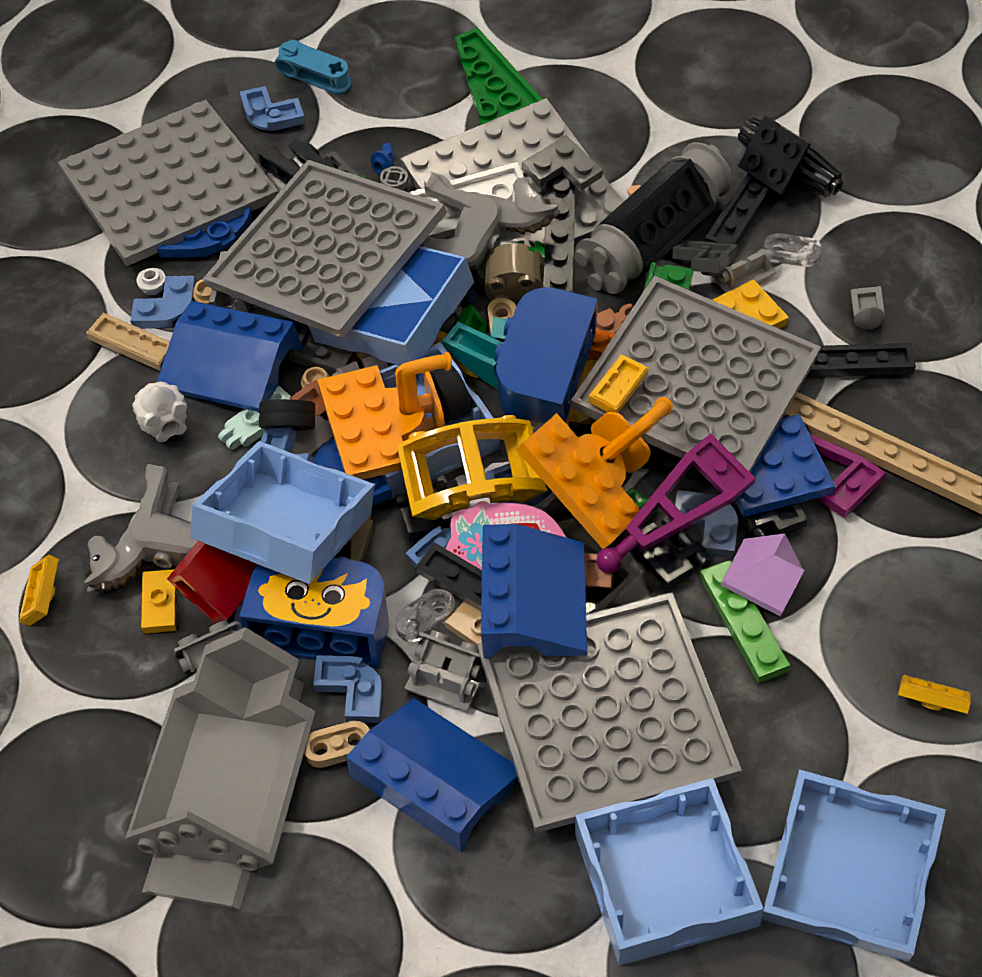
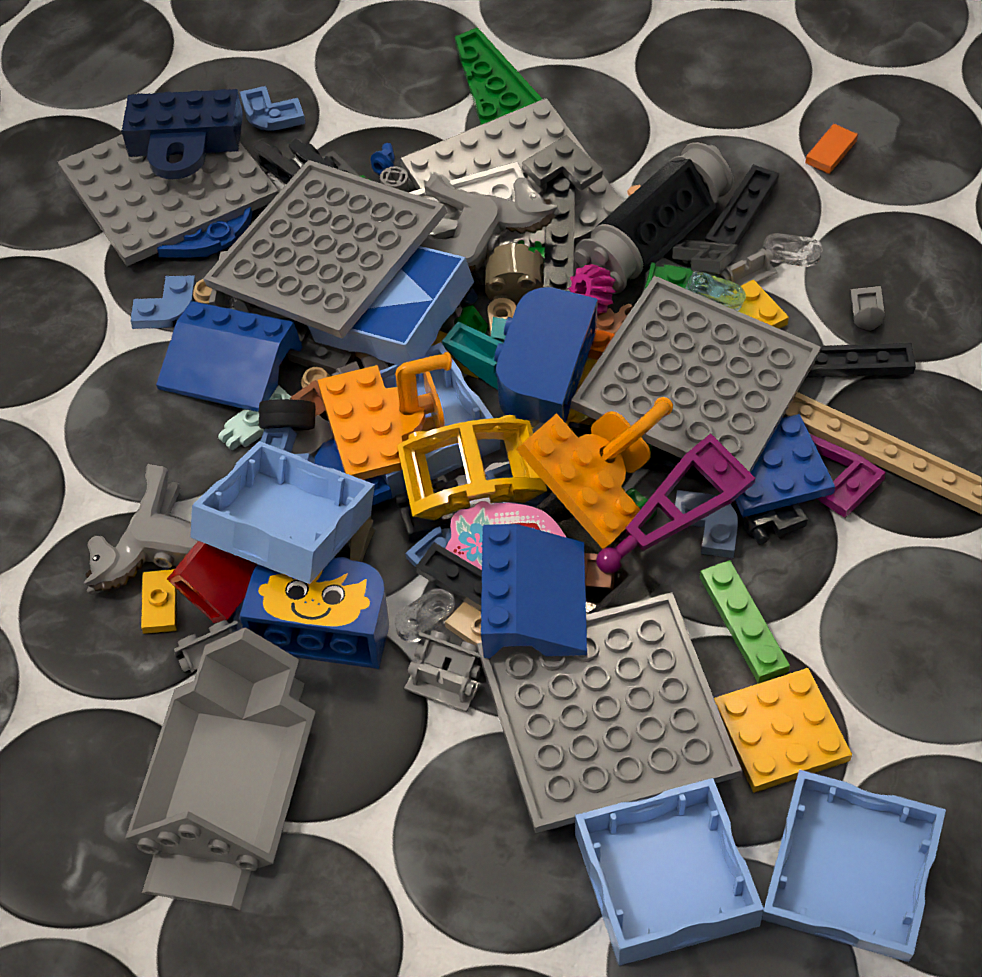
(39, 590): yellow plate -> none
(129, 340): tan plate -> none
(151, 281): white plate -> none
(160, 410): white animal -> none
(181, 124): none -> dark blue brick
(313, 67): dark azure piece -> none
(335, 741): tan plate -> none
(355, 678): medium blue plate -> none
(432, 771): blue piece -> none
(452, 393): black tyre -> none
(595, 283): none -> dark pink gear
(618, 384): yellow plate -> none
(667, 561): black plate -> none
(717, 289): none -> clear light blue plate
(765, 572): lavender slope -> none
(782, 157): black plate -> none
(782, 729): none -> yellow plate
(831, 148): none -> orange tile
(934, 695): yellow plate -> none

